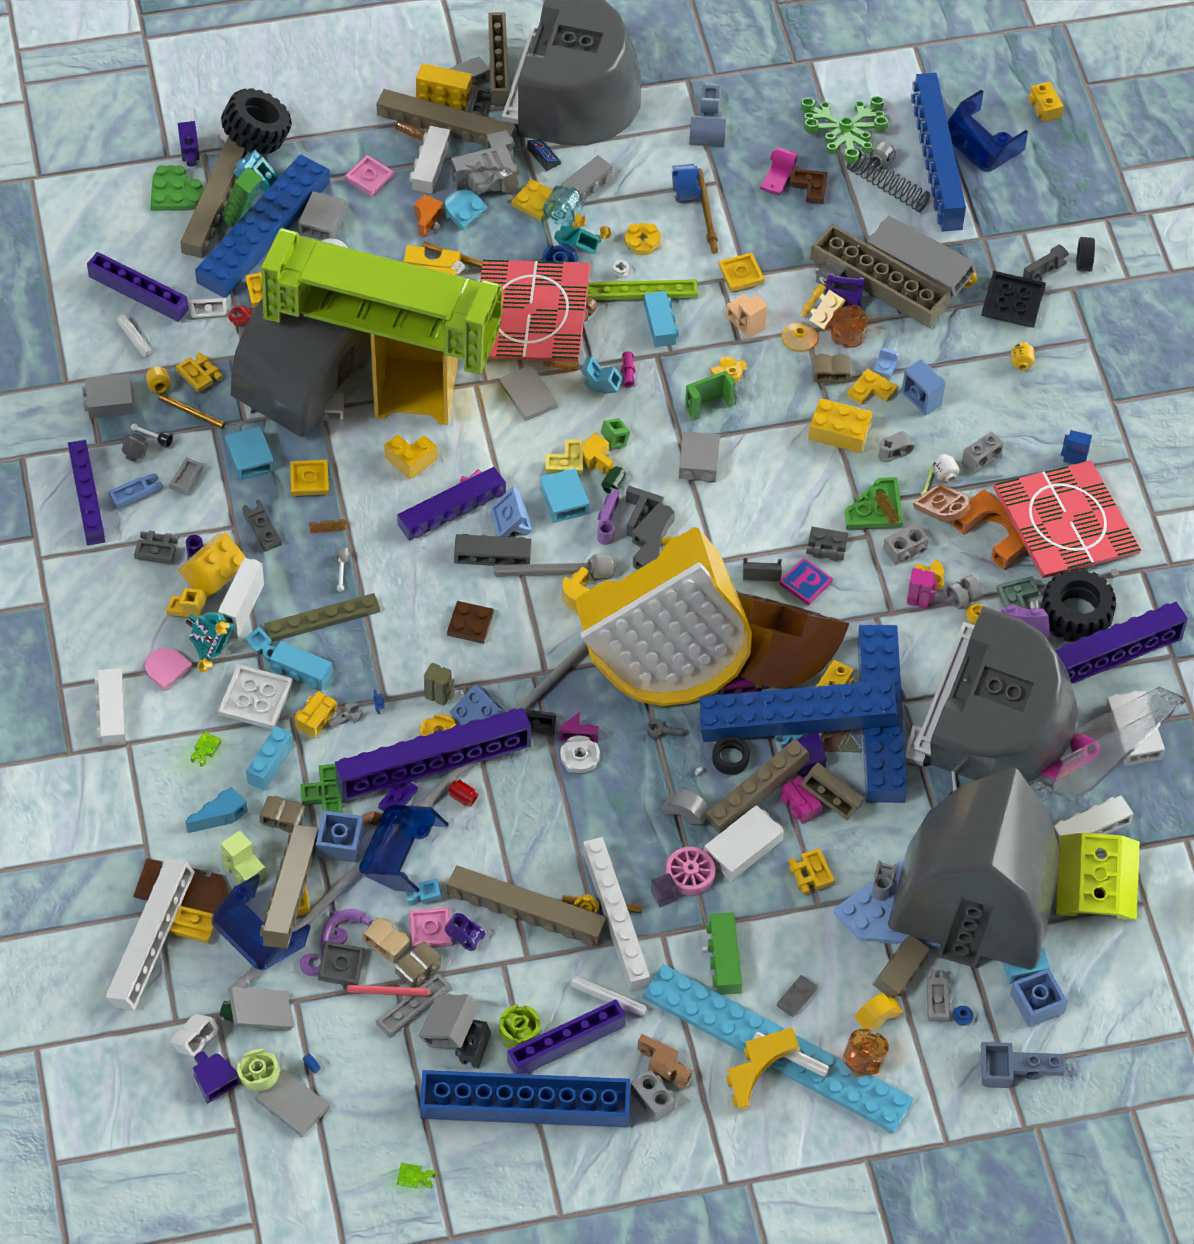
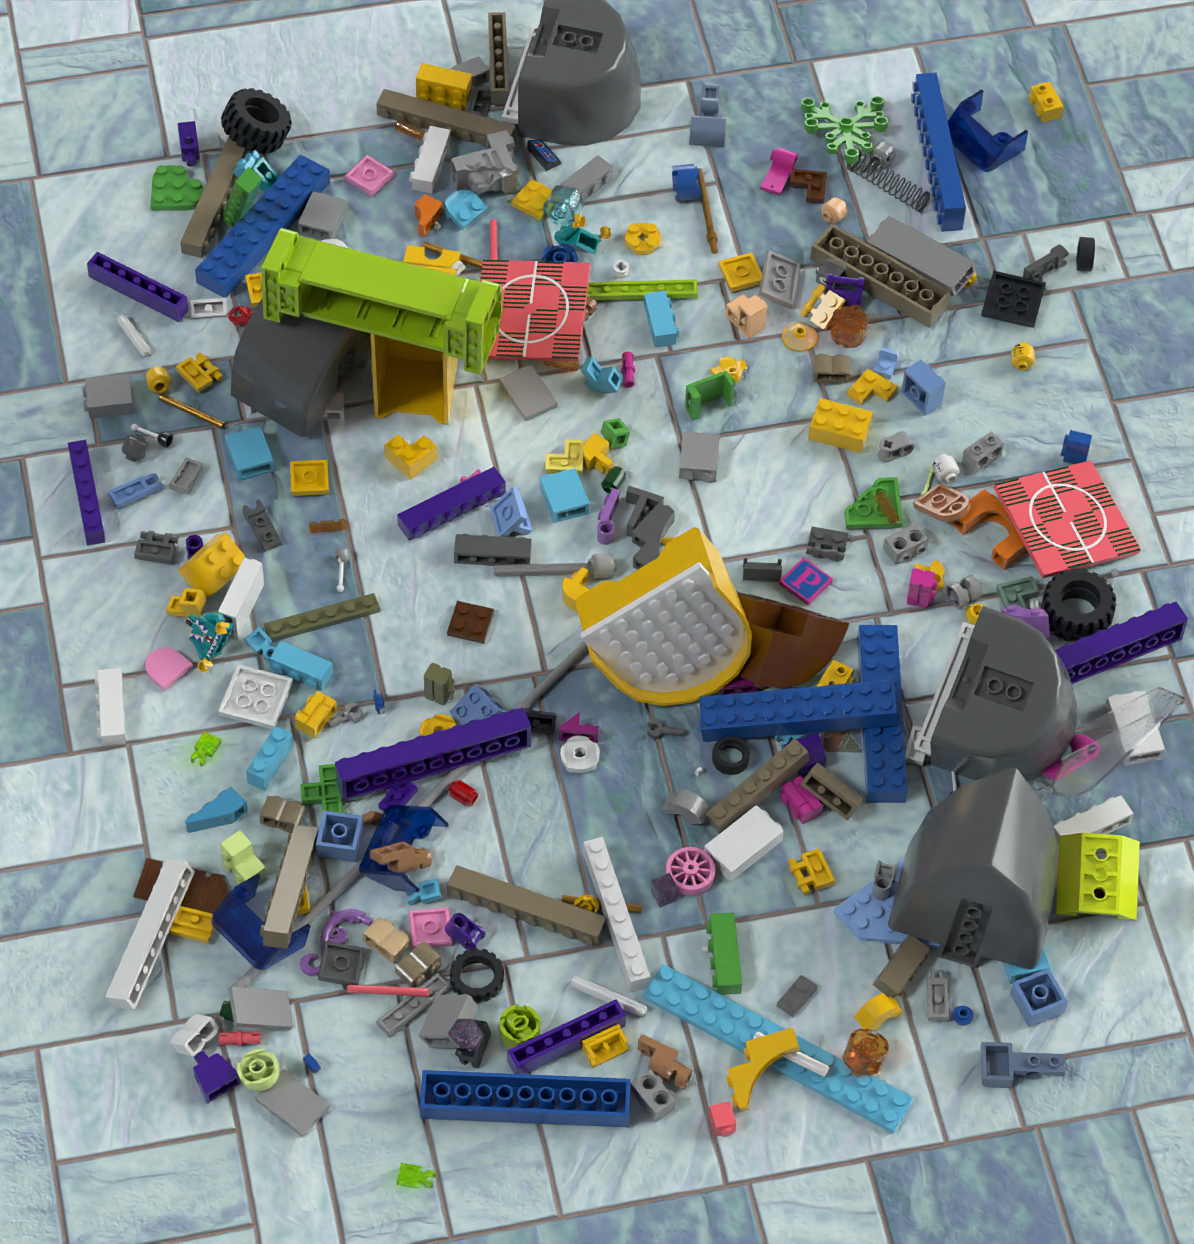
(239, 1038): none -> coral pin
(402, 857): none -> medium nougat plate
(466, 1034): none -> clear purple brick
(477, 956): none -> black tyre
(493, 240): none -> coral bar
(605, 1046): none -> yellow hinge
(722, 1119): none -> coral brick
(779, 279): none -> light grey plate
(834, 210): none -> light nougat head

